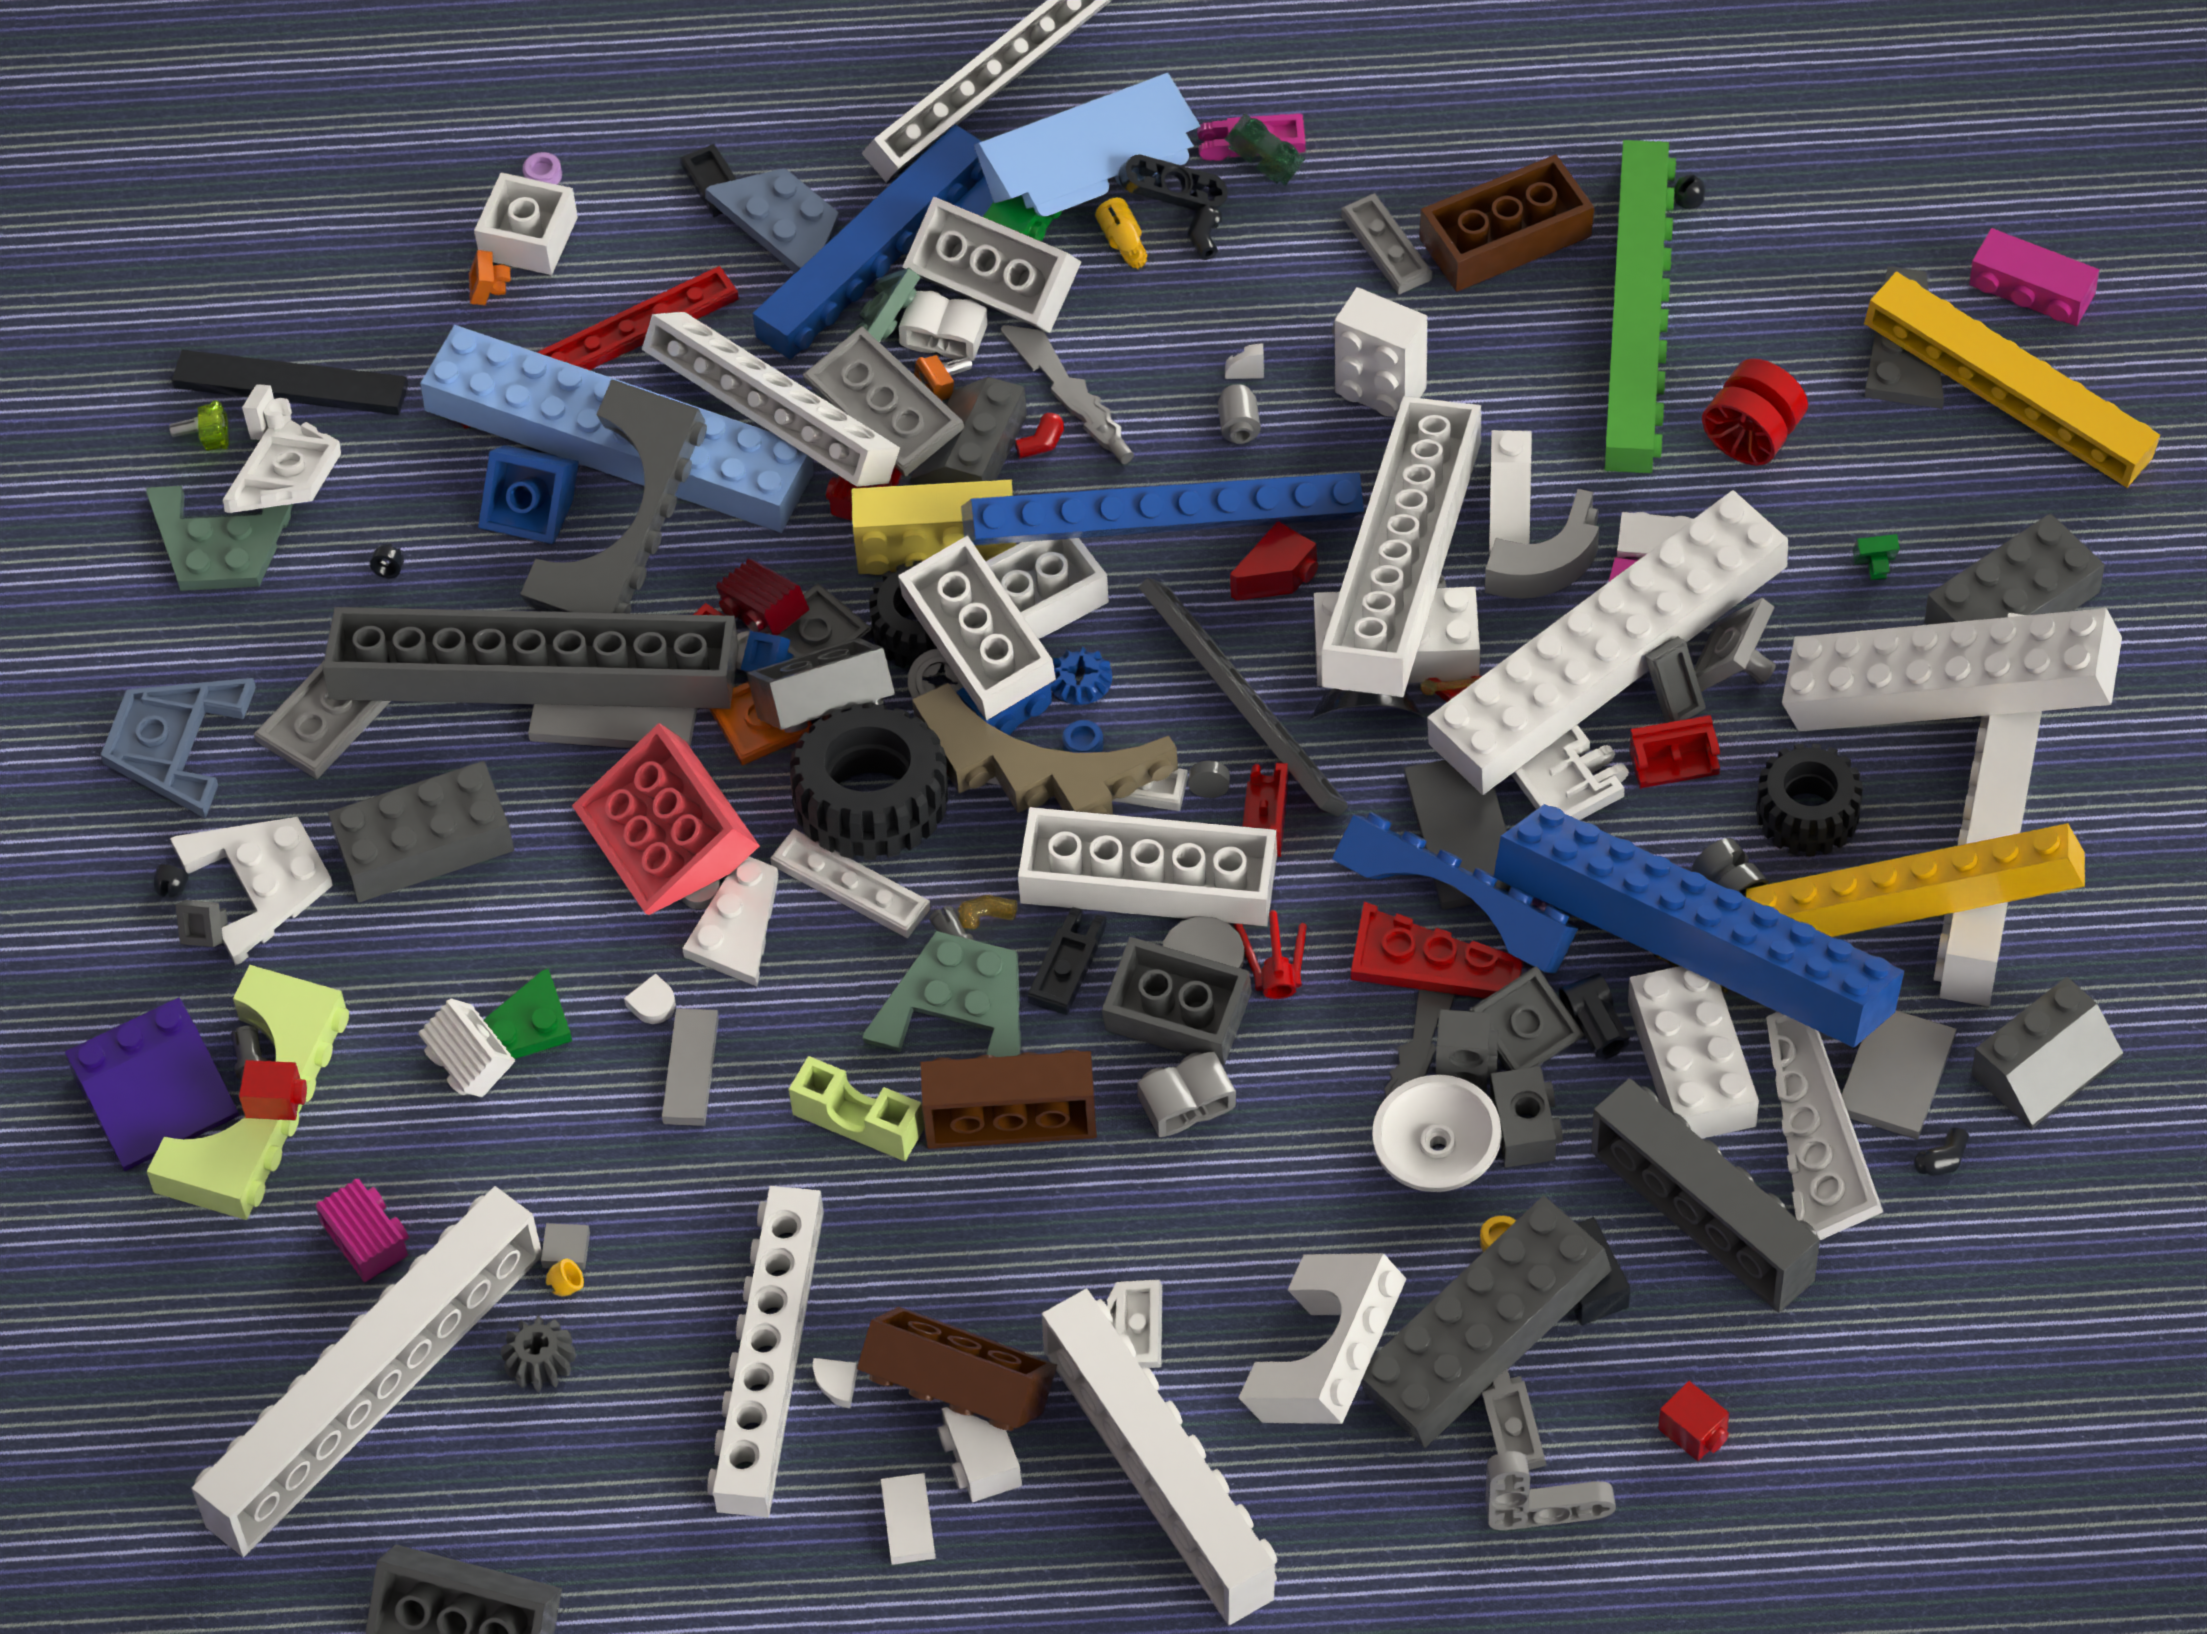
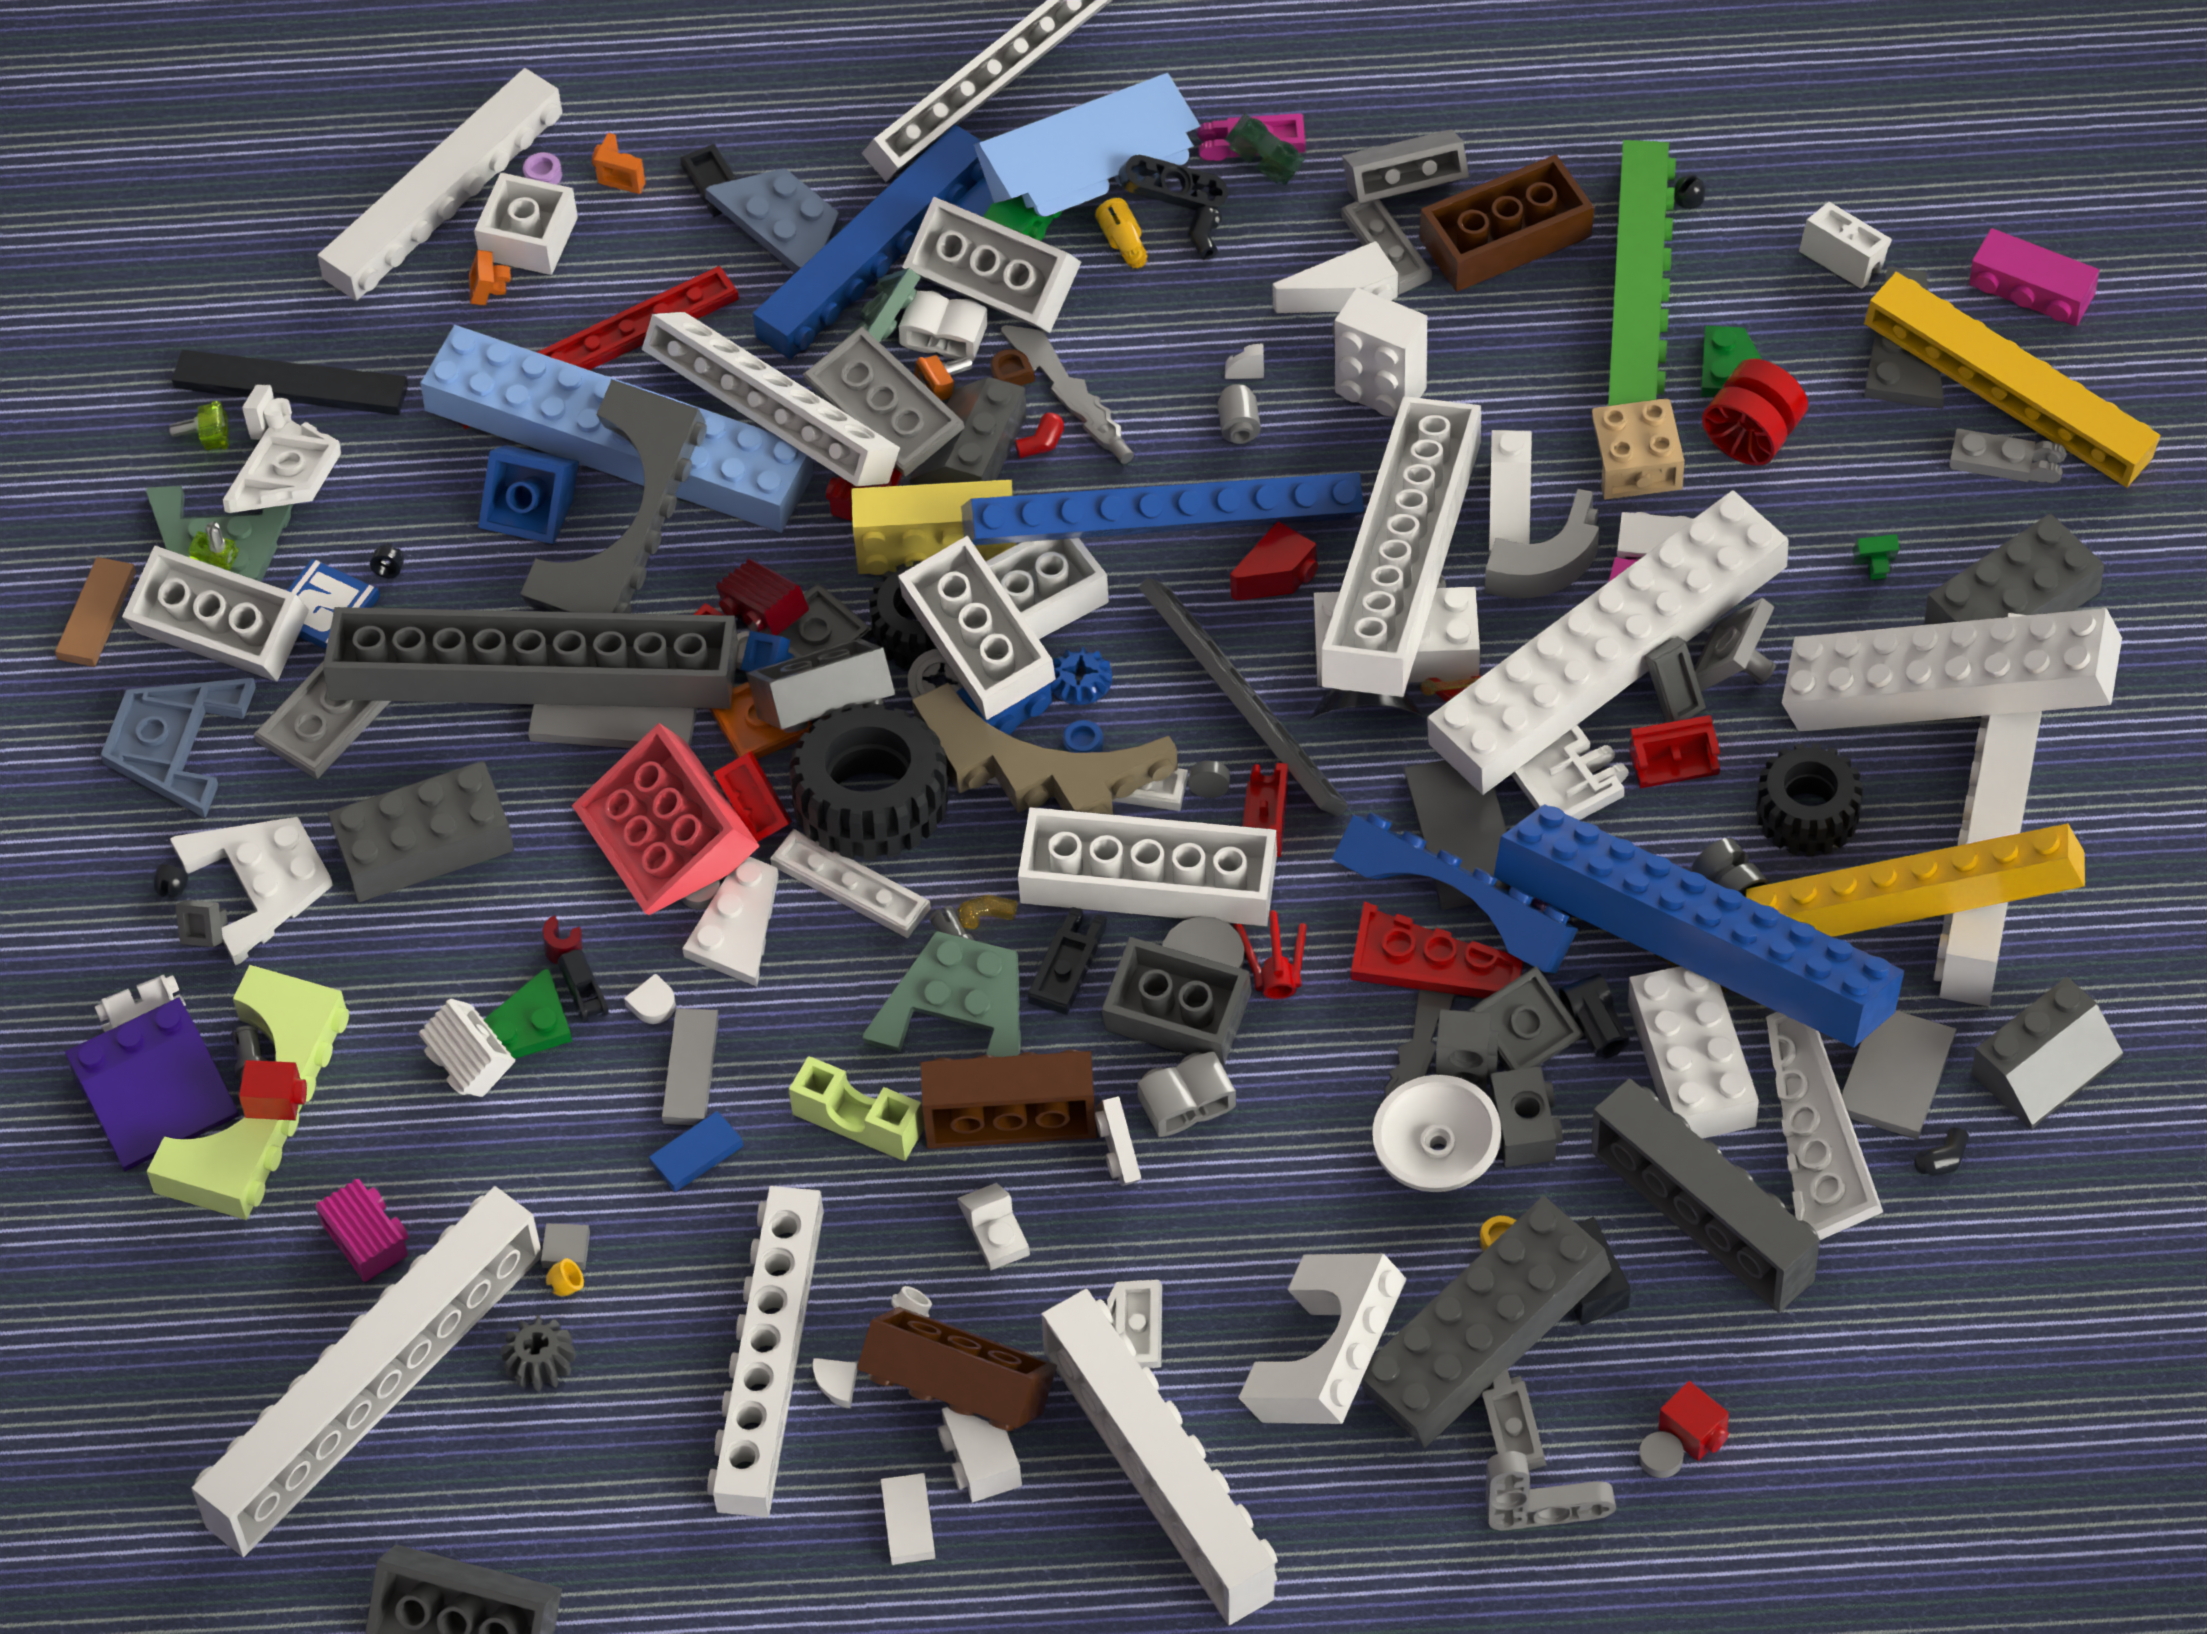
(95, 612): none -> medium nougat tile
(121, 1007): none -> white hinge
(213, 548): none -> clear neon green piece
(215, 613): none -> white brick
(324, 589): none -> tile
(440, 184): none -> white brick
(574, 968): none -> black piece
(617, 169): none -> orange bracket
(696, 1151): none -> blue tile
(752, 796): none -> red tile
(912, 1300): none -> white plate
(994, 1225): none -> white slope
(1012, 367): none -> reddish brown tile
(1113, 1126): none -> white wing
(1334, 281): none -> white slope
(1405, 166): none -> light grey brick
(1638, 448): none -> tan bracket
(1661, 1454): none -> light grey tile
(1722, 353): none -> green wing
(1844, 244): none -> white hinge
(2006, 457): none -> light grey hinge

